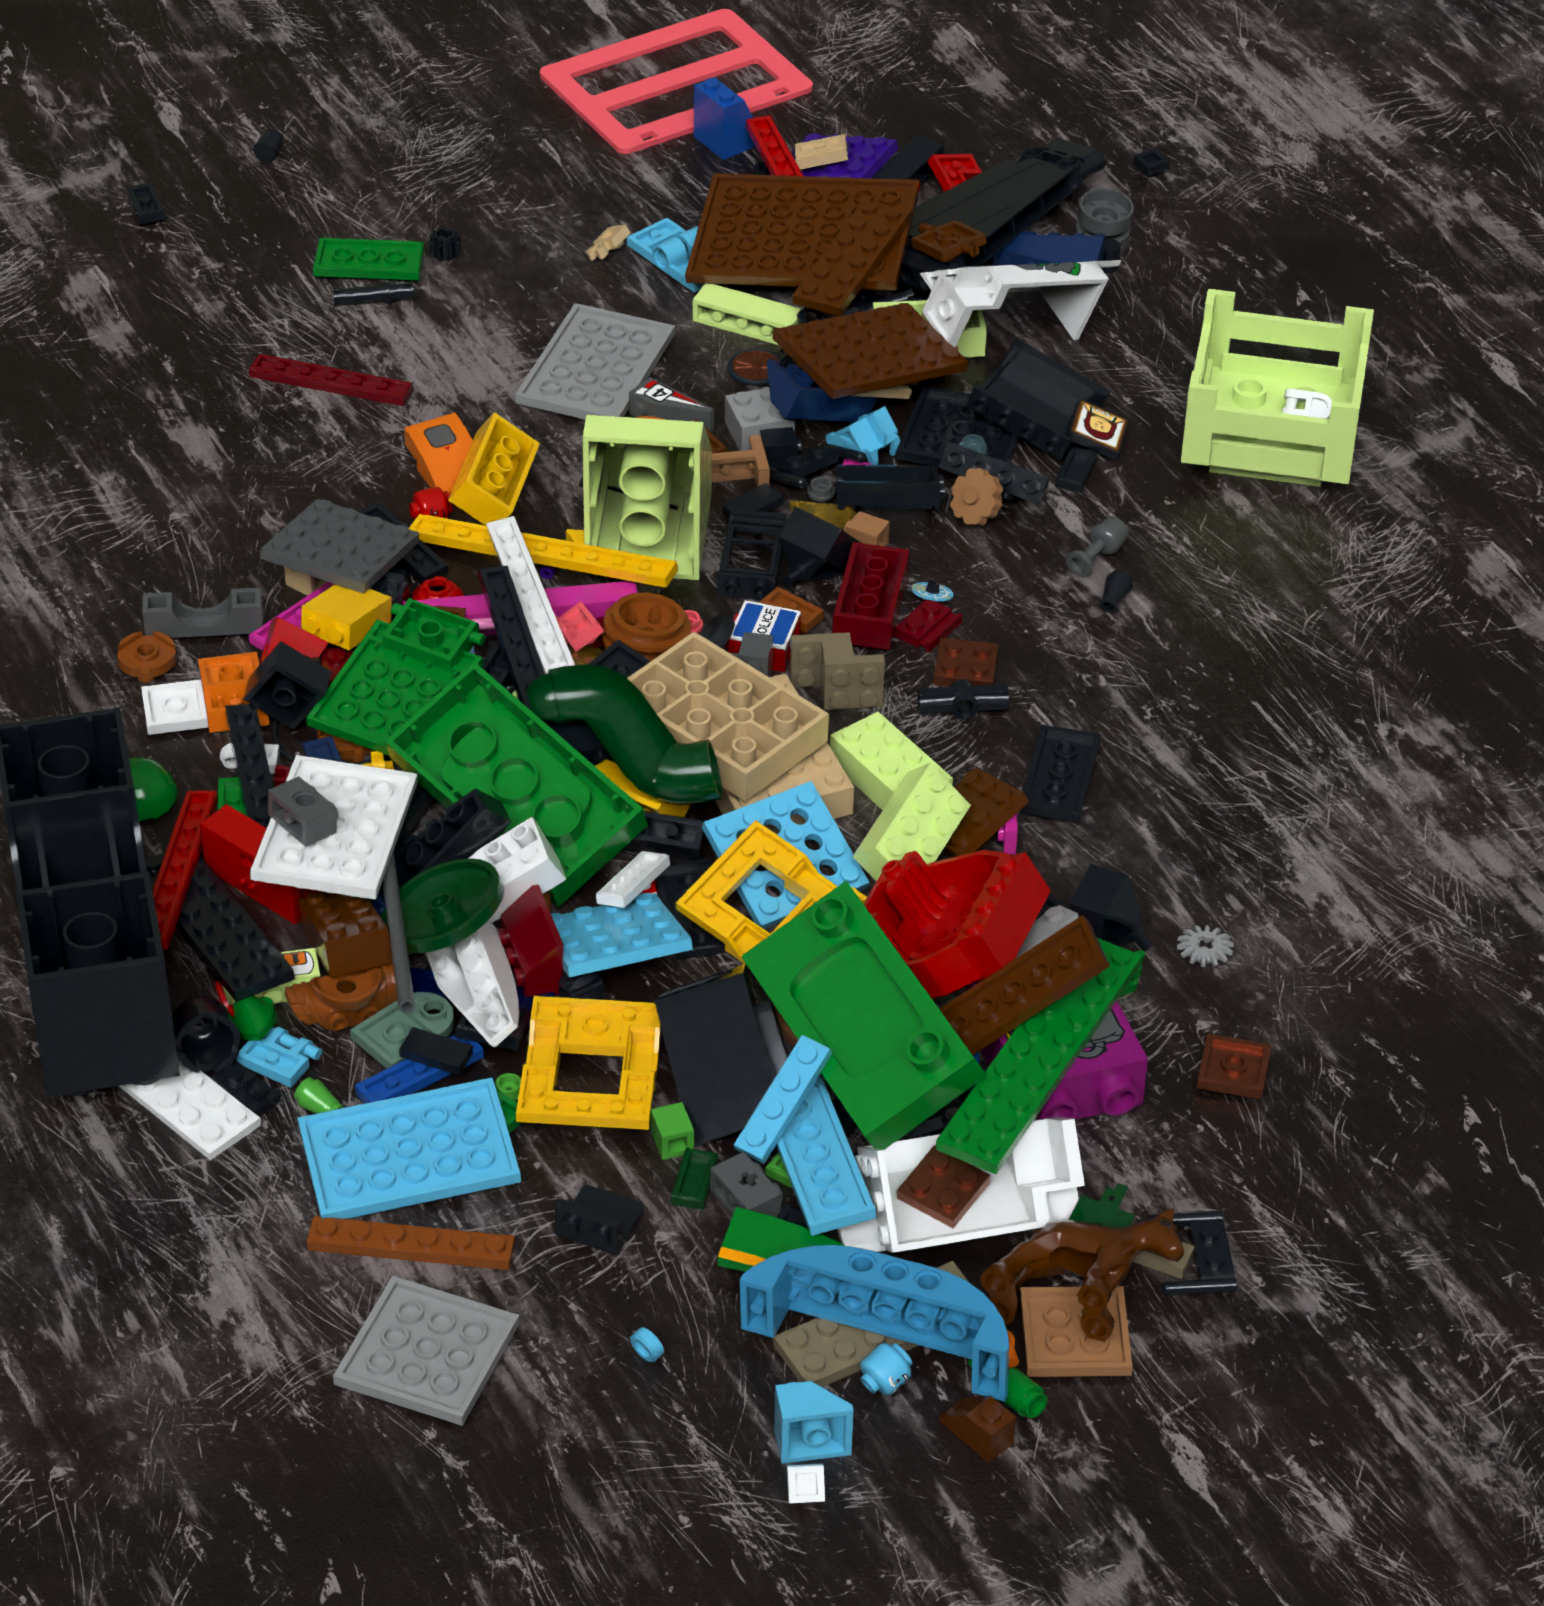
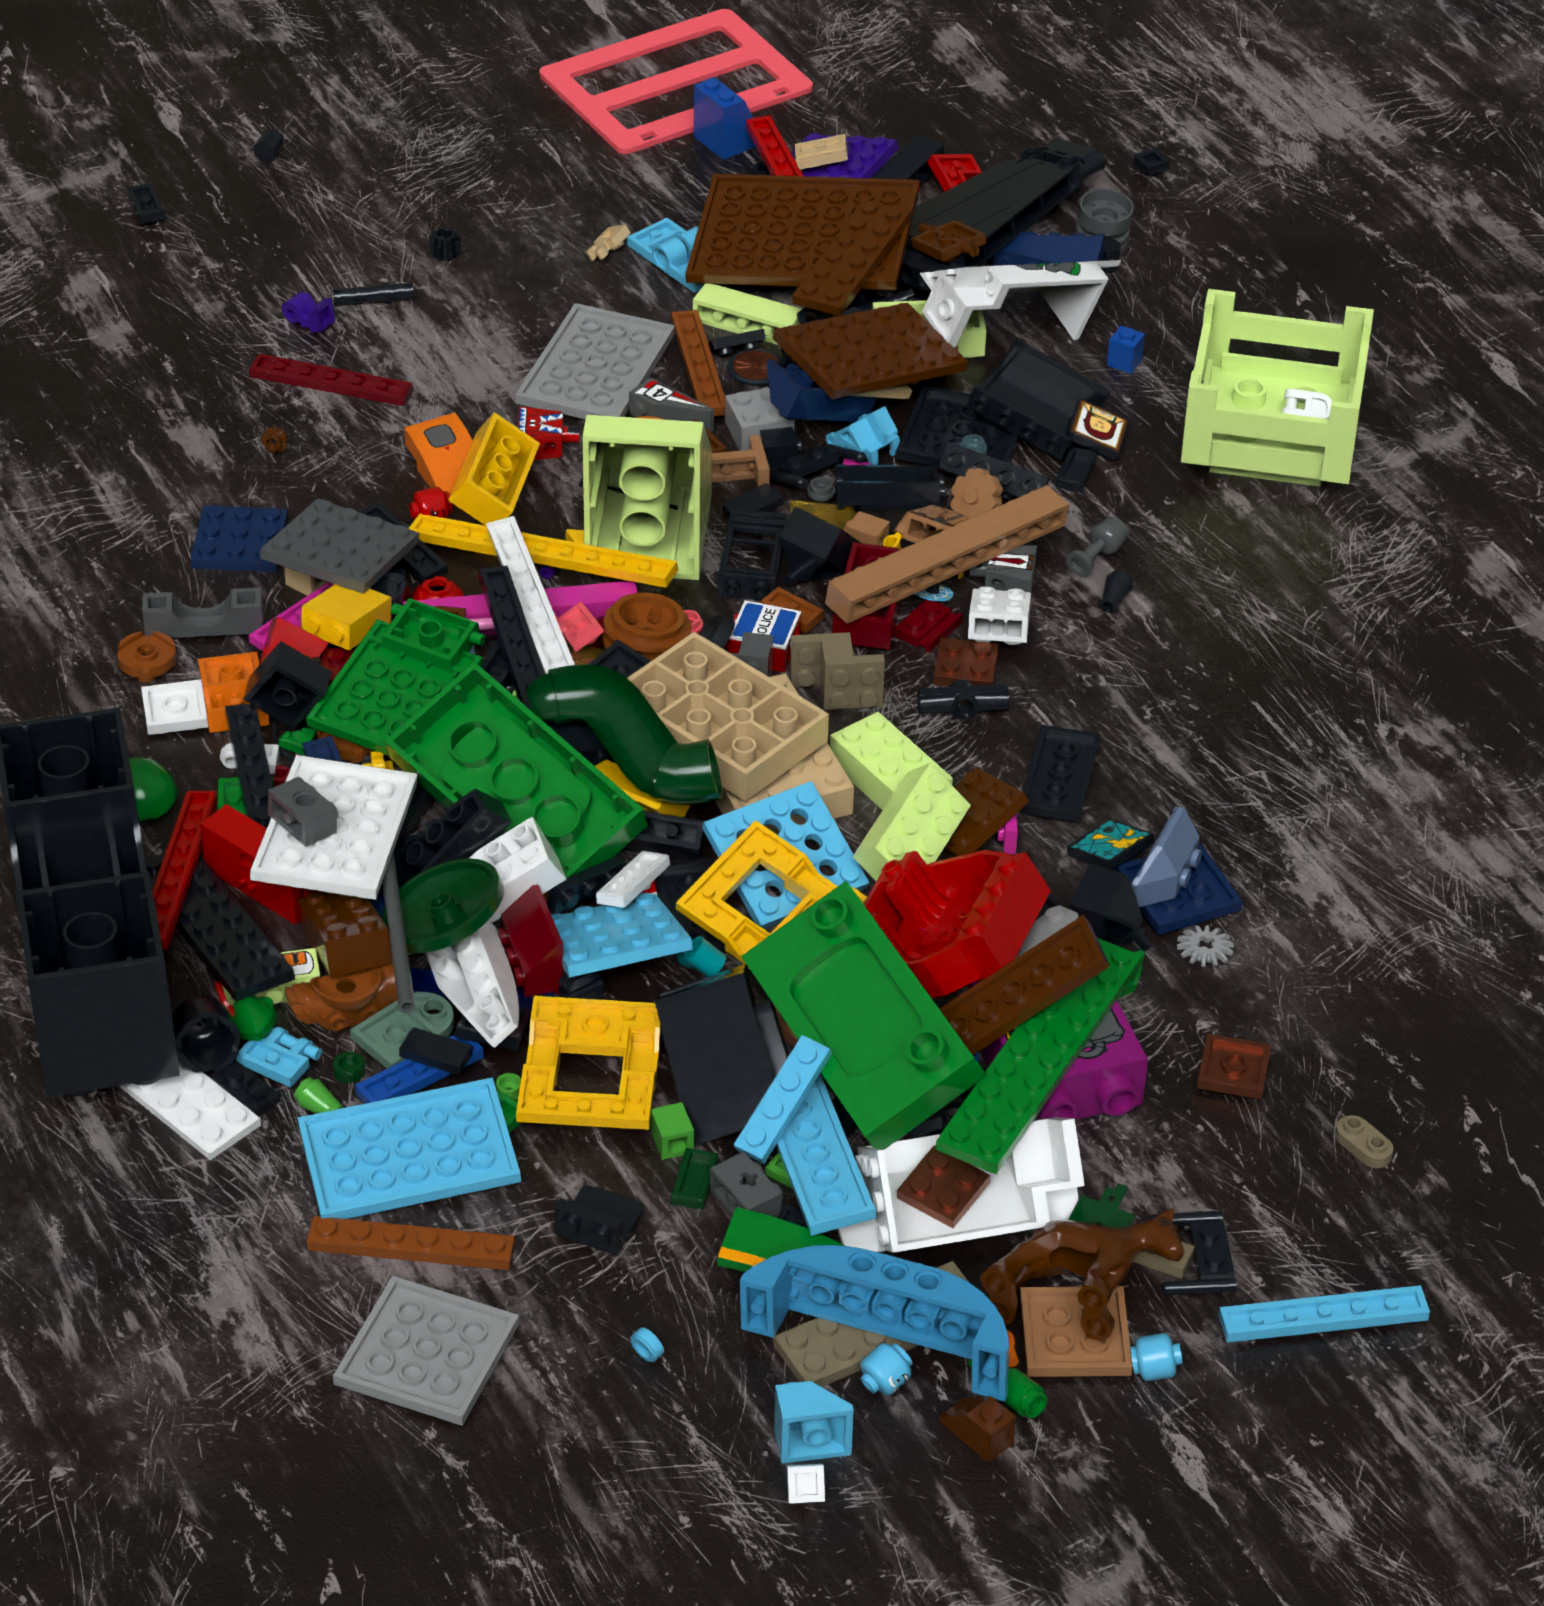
(234, 537): none -> dark blue plate
(277, 434): none -> reddish brown plate
(293, 740): none -> green tile
(304, 310): none -> dark purple leg
(348, 1067): none -> dark green tile
(368, 258): green plate -> none
(548, 430): none -> red torso
(583, 885): none -> black plate
(698, 360): none -> dark orange plate
(703, 957): none -> teal piece
(747, 340): none -> black plate
(923, 524): none -> medium nougat torso
(946, 554): none -> medium nougat brick
(999, 615): none -> white brick
(1009, 569): none -> dark grey torso
(1110, 844): none -> tile
(1125, 349): none -> blue brick
(1156, 1357): none -> medium azure head
(1169, 861): none -> sand blue wedge
(1203, 899): none -> dark blue plate
(1323, 1313): none -> medium azure plate
(1360, 1140): none -> dark tan plate

